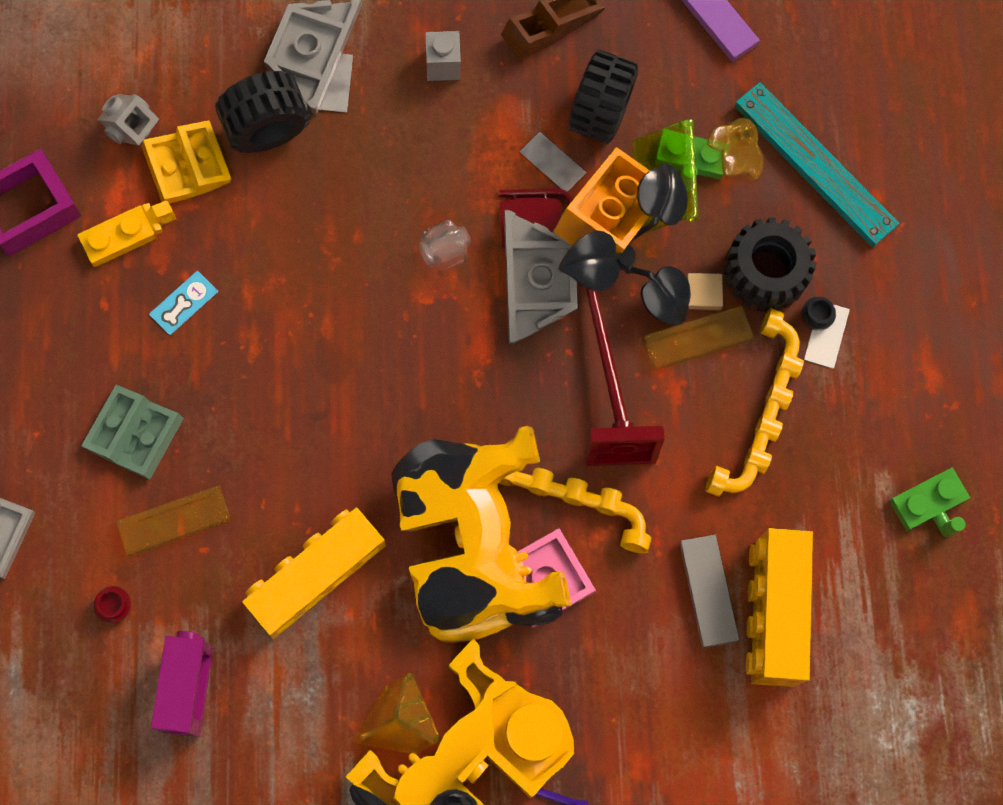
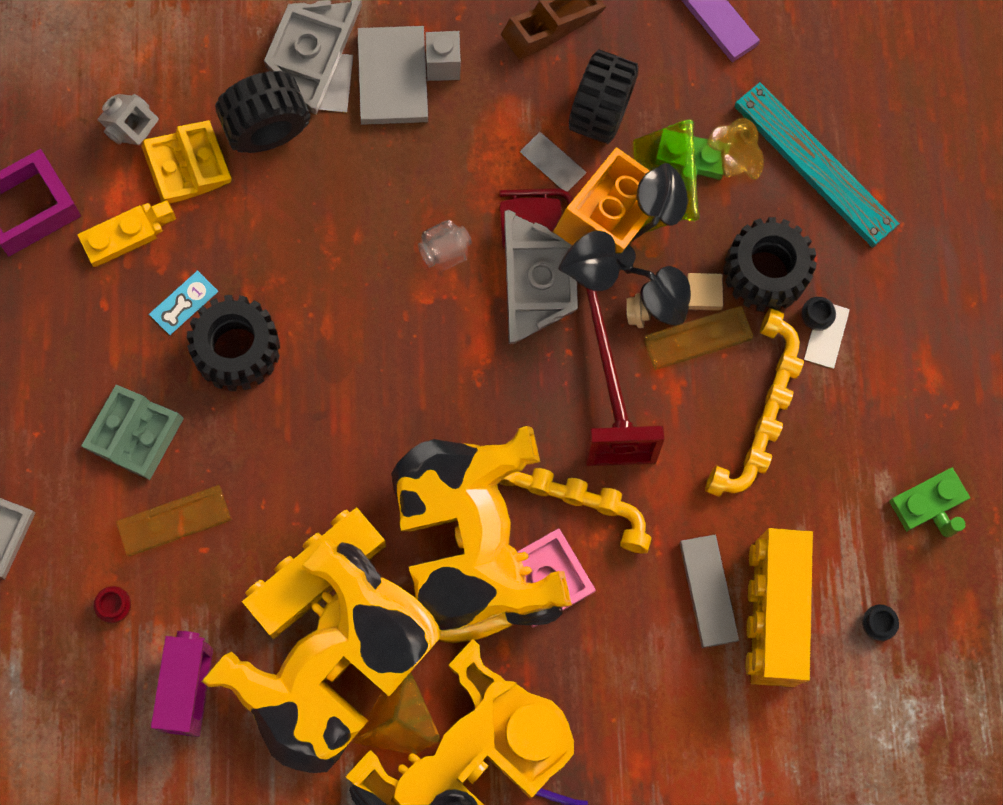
(225, 317): none -> black tyre
(363, 624): none -> yellow animal
(392, 75): none -> light grey tile
(636, 311): none -> tan plate
(880, 622): none -> black plate

